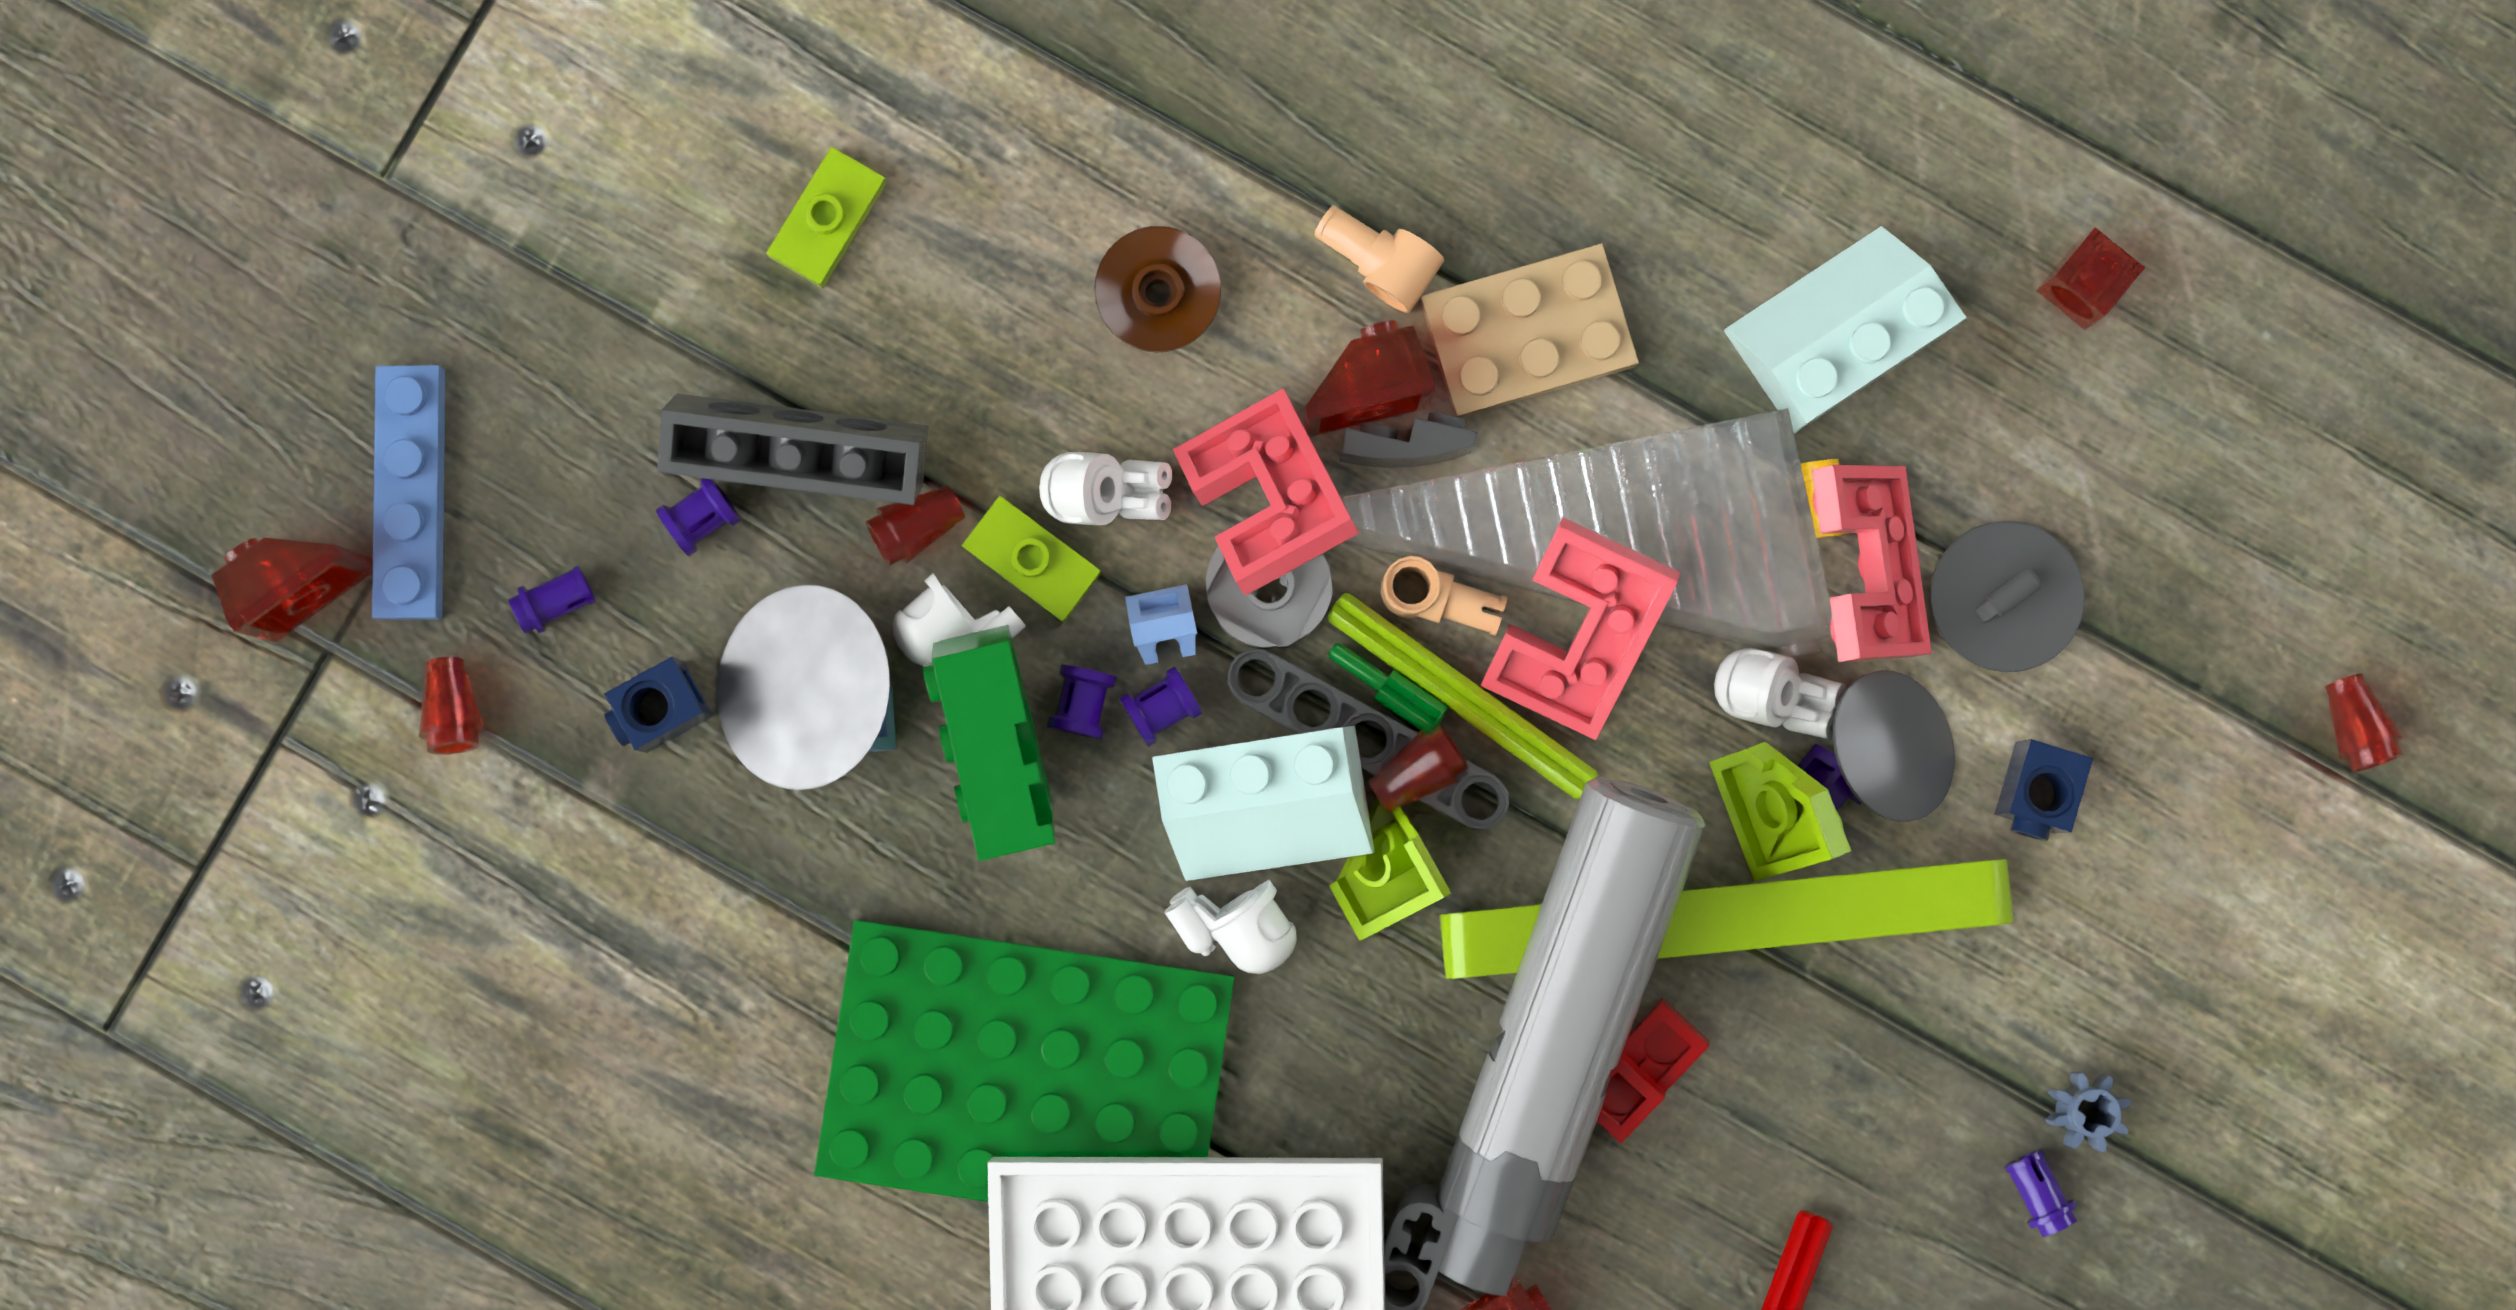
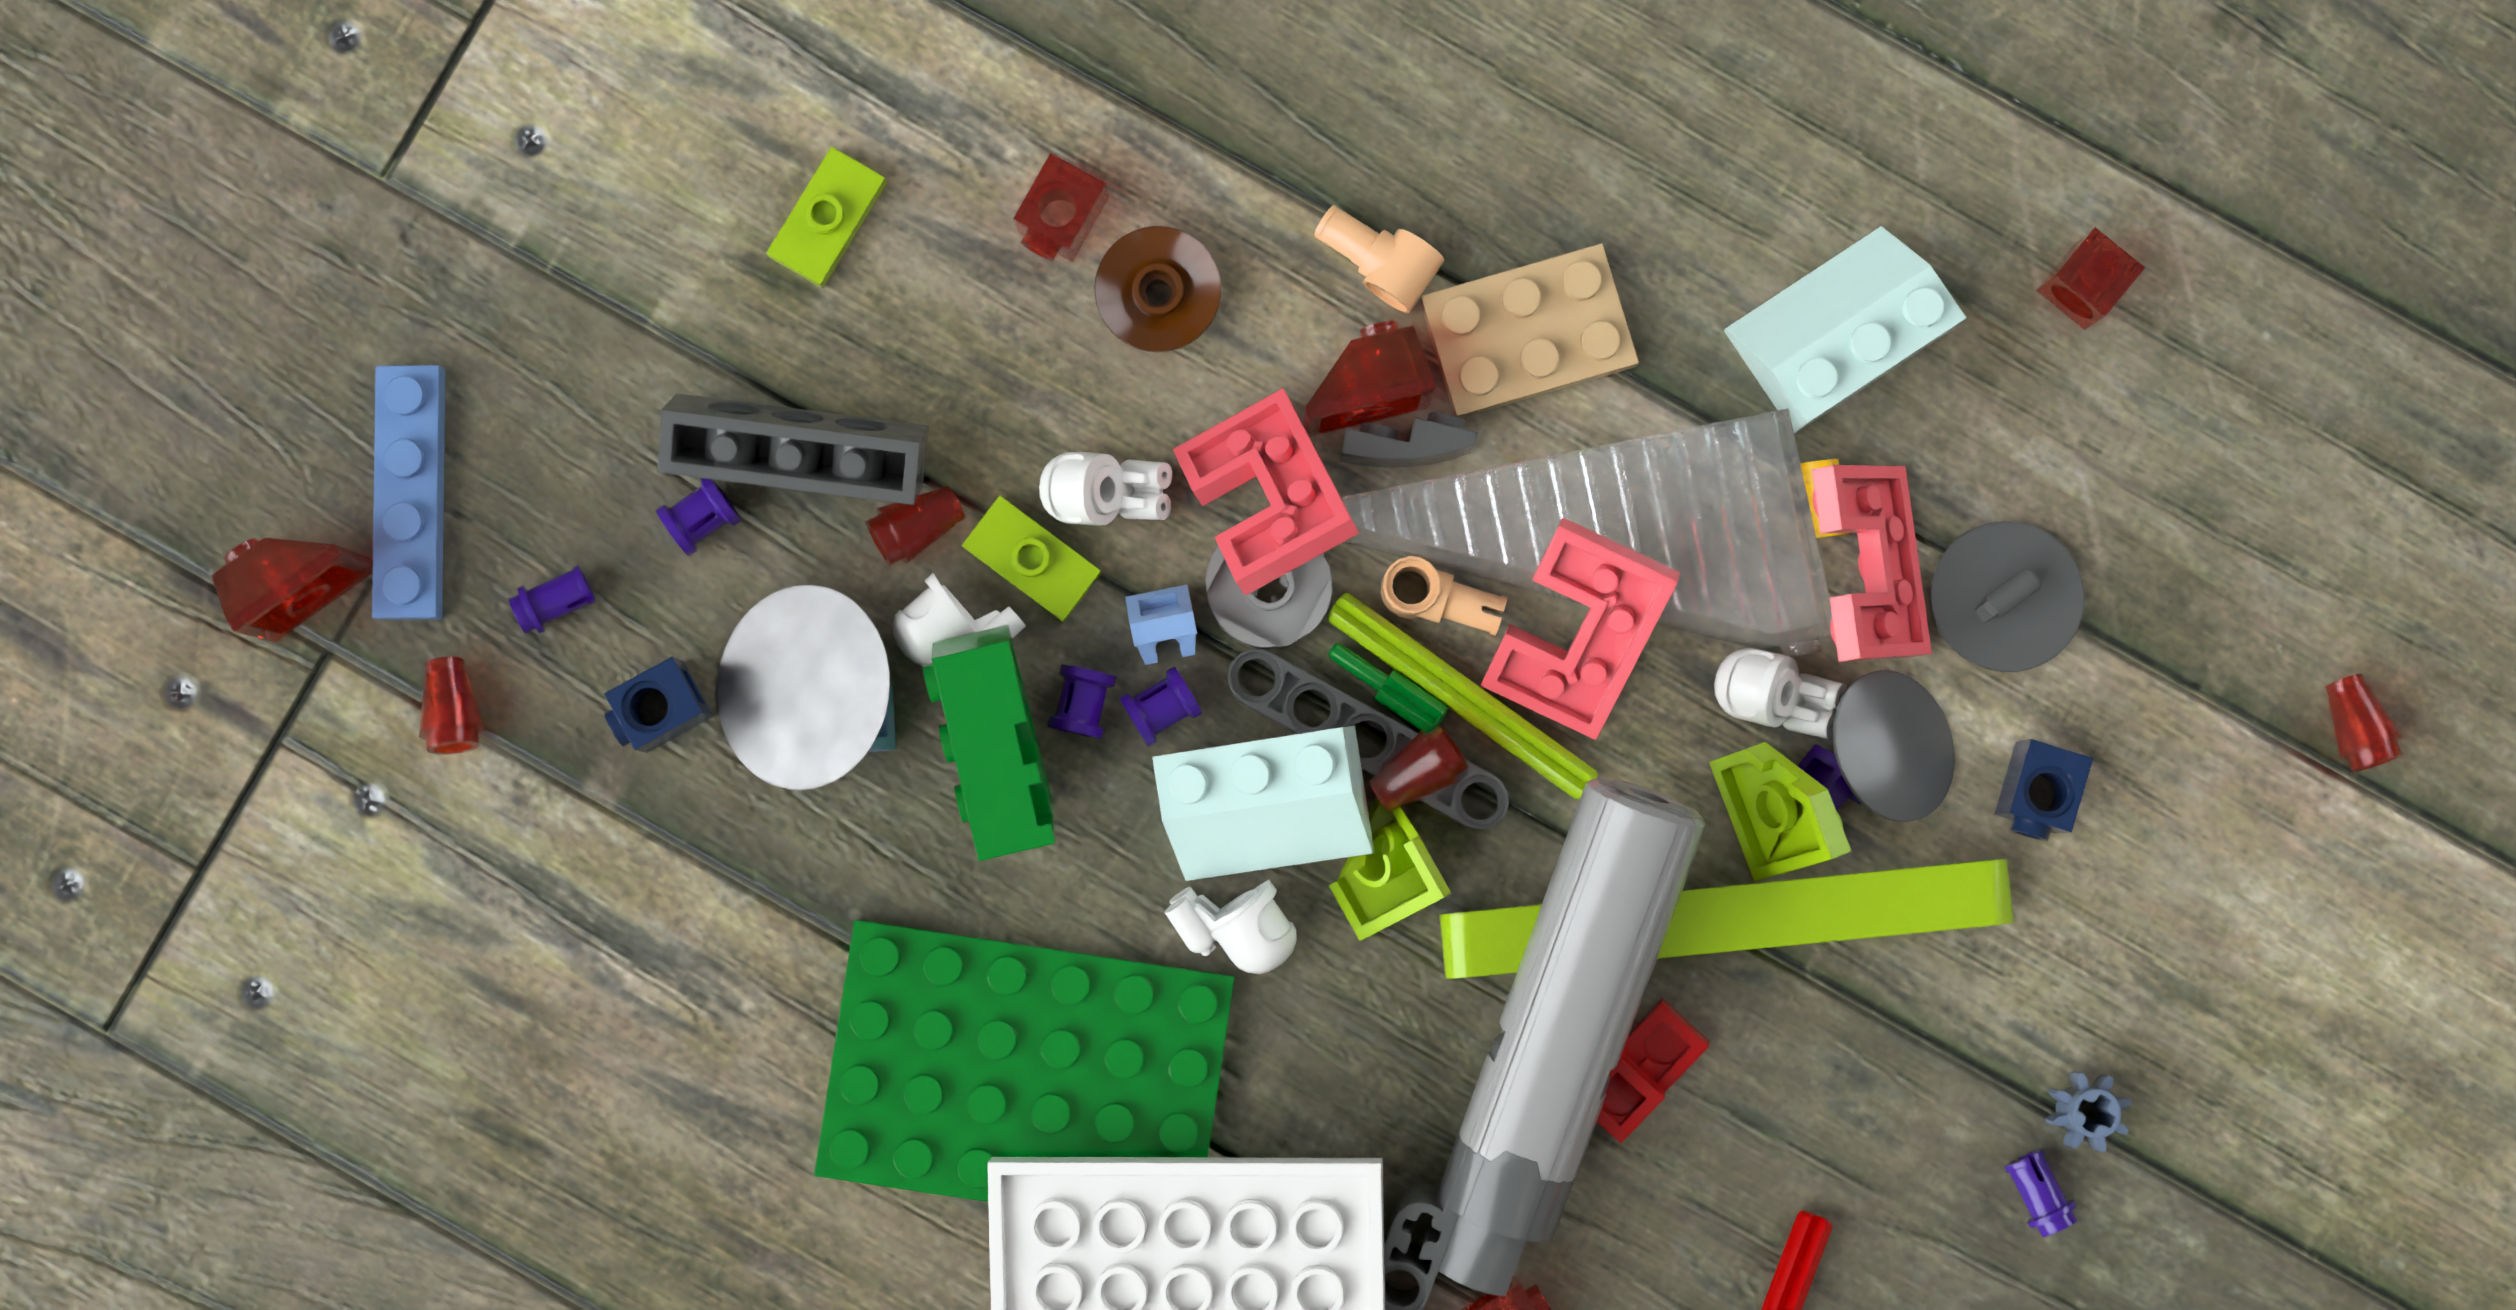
(1067, 183): none -> clear red brick

